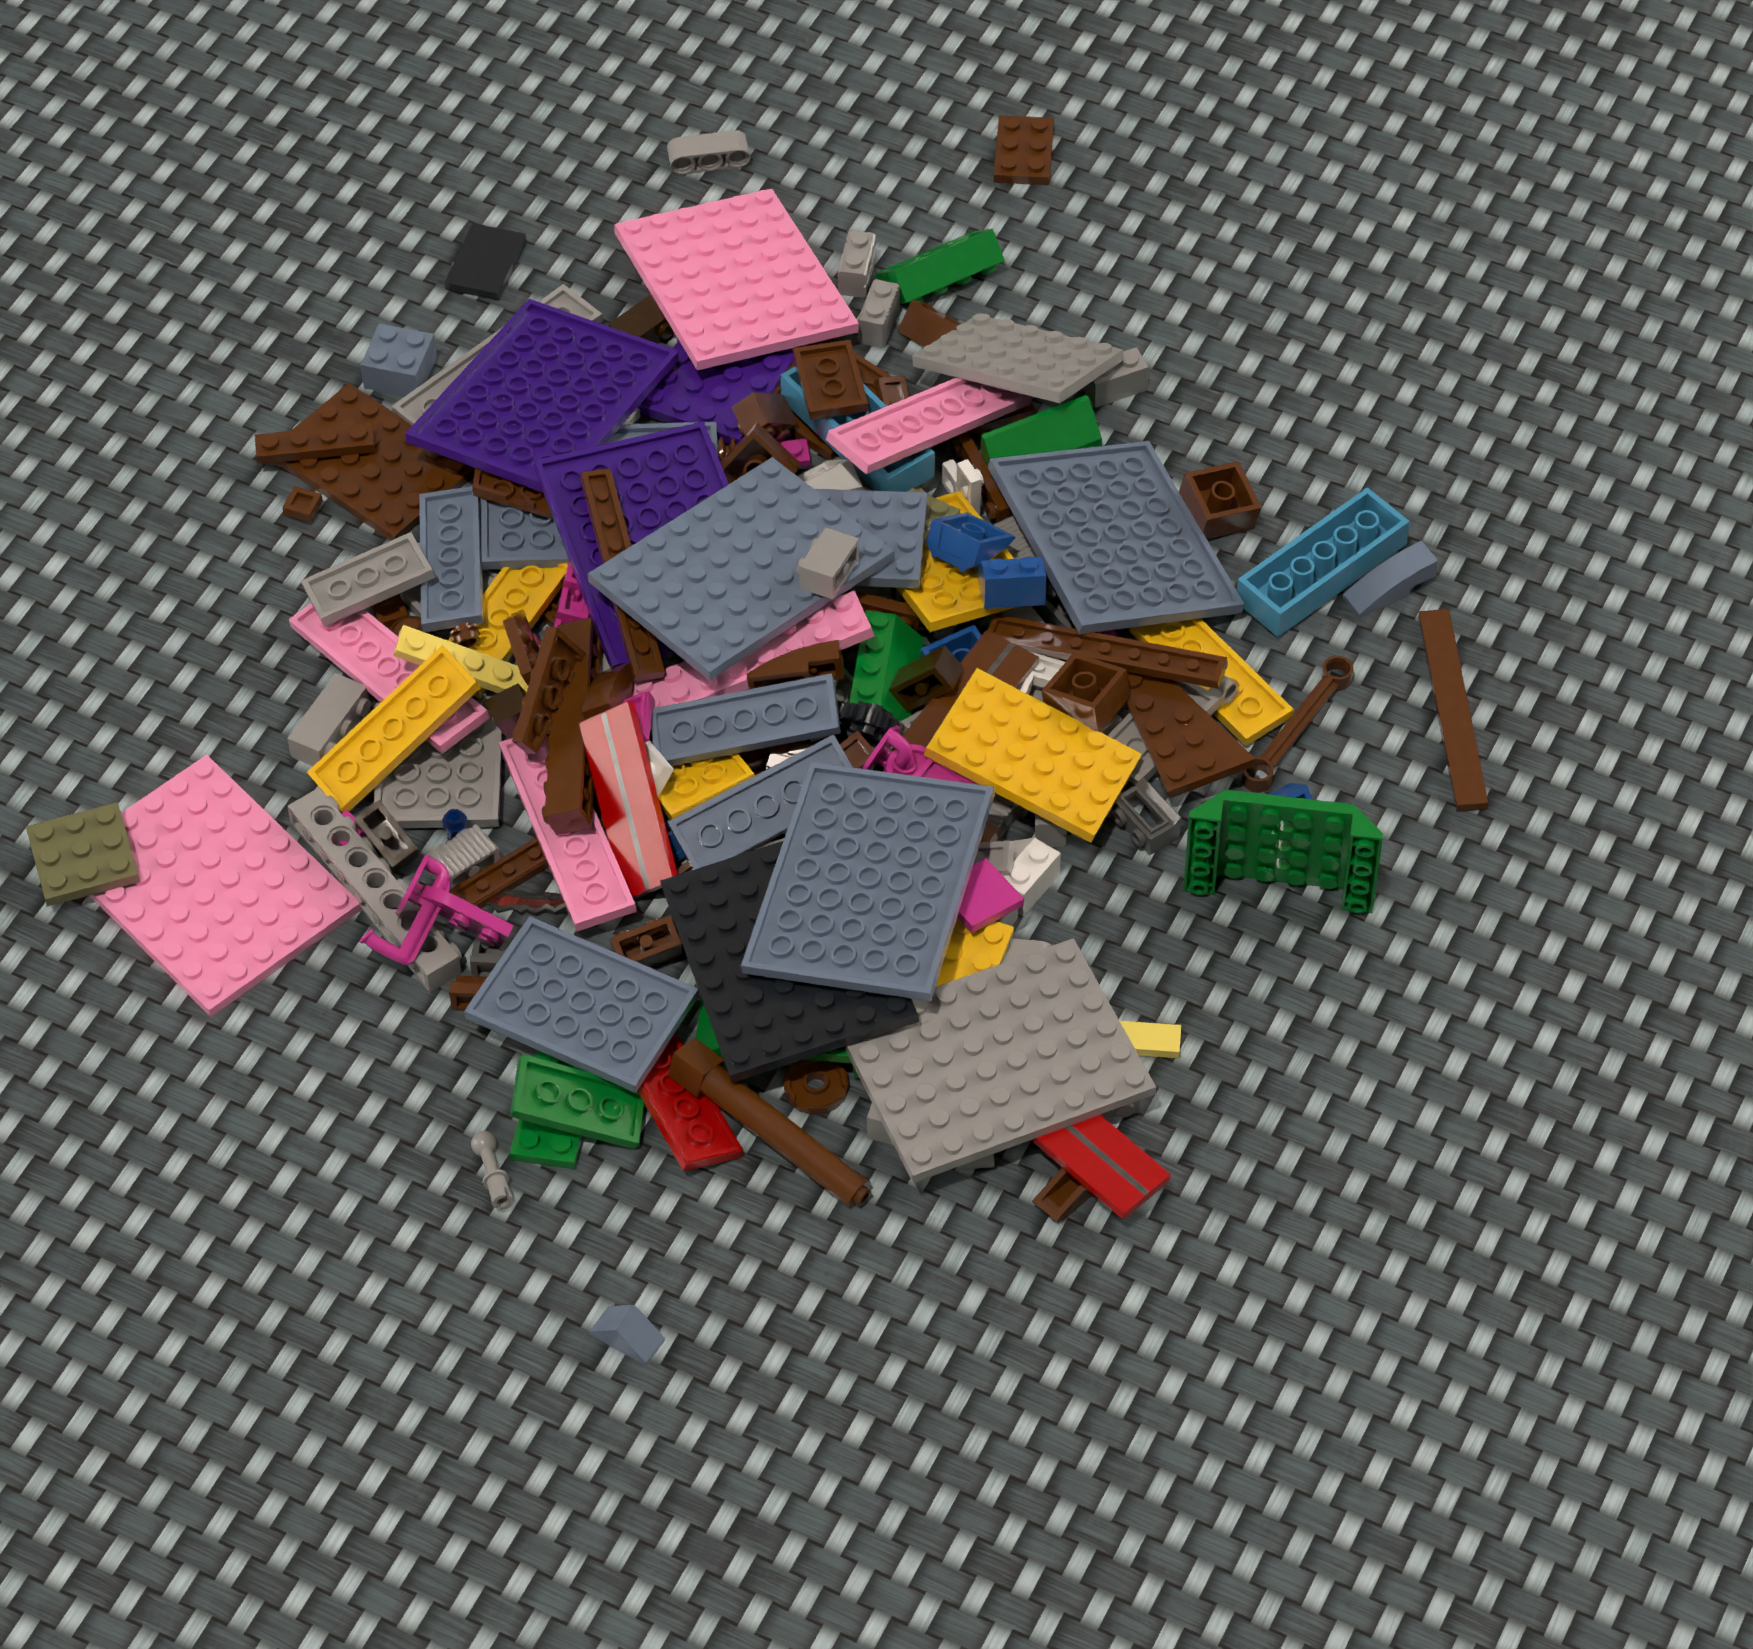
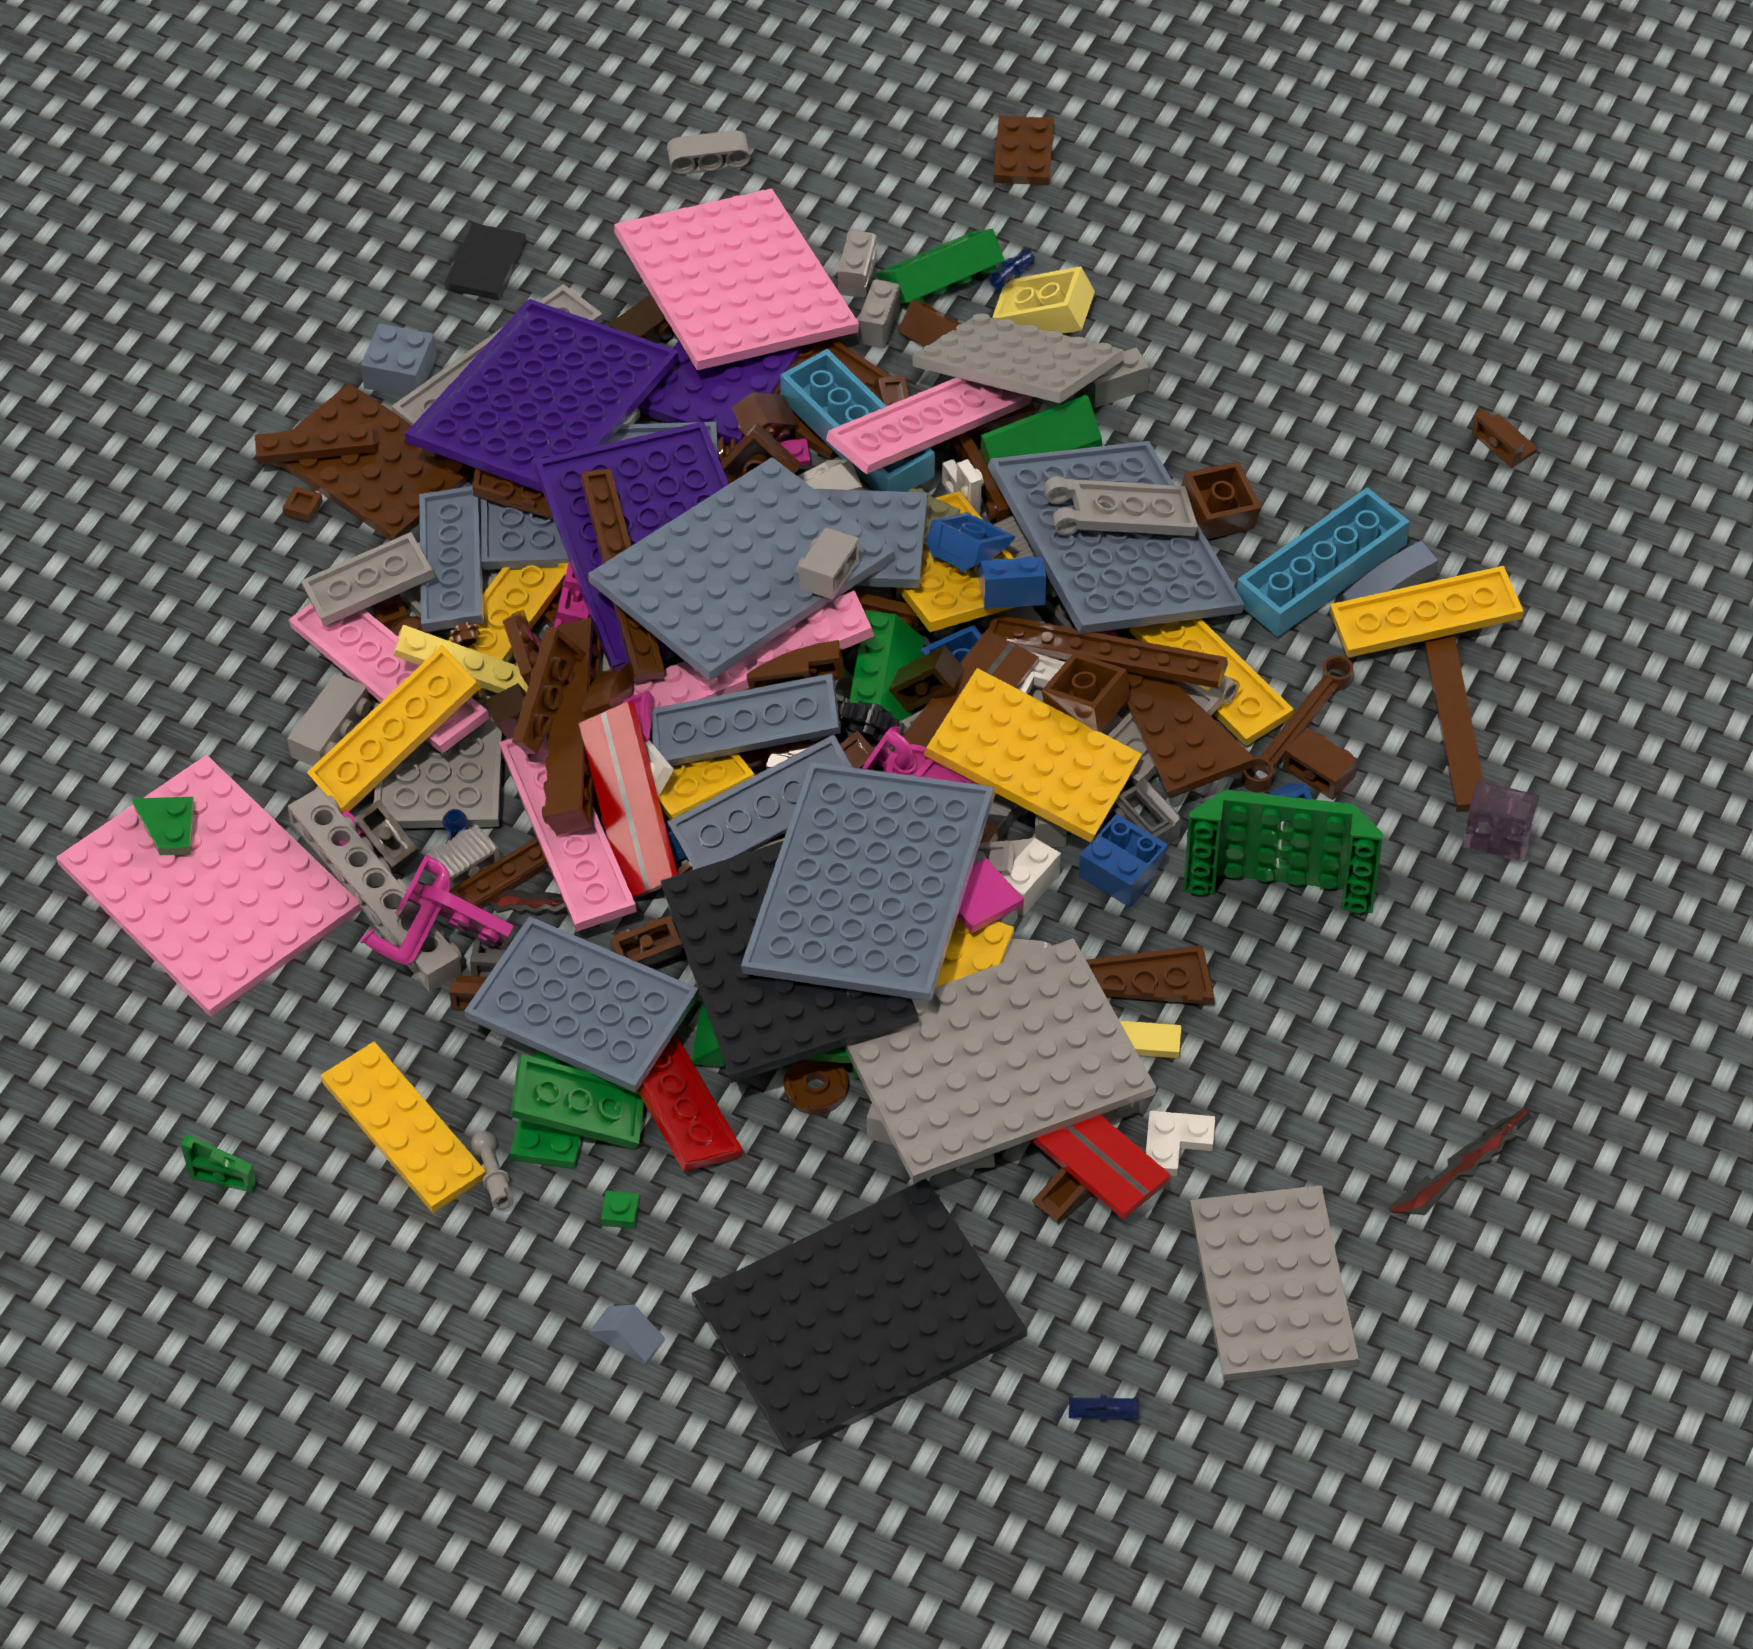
(82, 854): olive plate -> none
(168, 822): none -> green wing
(216, 1166): none -> green wing
(403, 1127): none -> yellow plate
(620, 1209): none -> green plate
(702, 1072): reddish brown brick -> none
(830, 379): reddish brown plate -> none
(858, 1316): none -> black plate
(1012, 269): none -> clear blue pin
(1047, 300): none -> light yellow slope
(1122, 860): none -> blue slope
(1125, 509): none -> light grey hinge
(1127, 1408): none -> clear blue pin
(1156, 975): none -> reddish brown wing
(1176, 1130): none -> white plate
(1273, 1283): none -> light grey plate
(1320, 763): none -> reddish brown brick
(1426, 611): none -> yellow plate
(1463, 1163): none -> pearl dark grey sword
(1501, 821): none -> clear purple brick
(1502, 438): none -> reddish brown panel

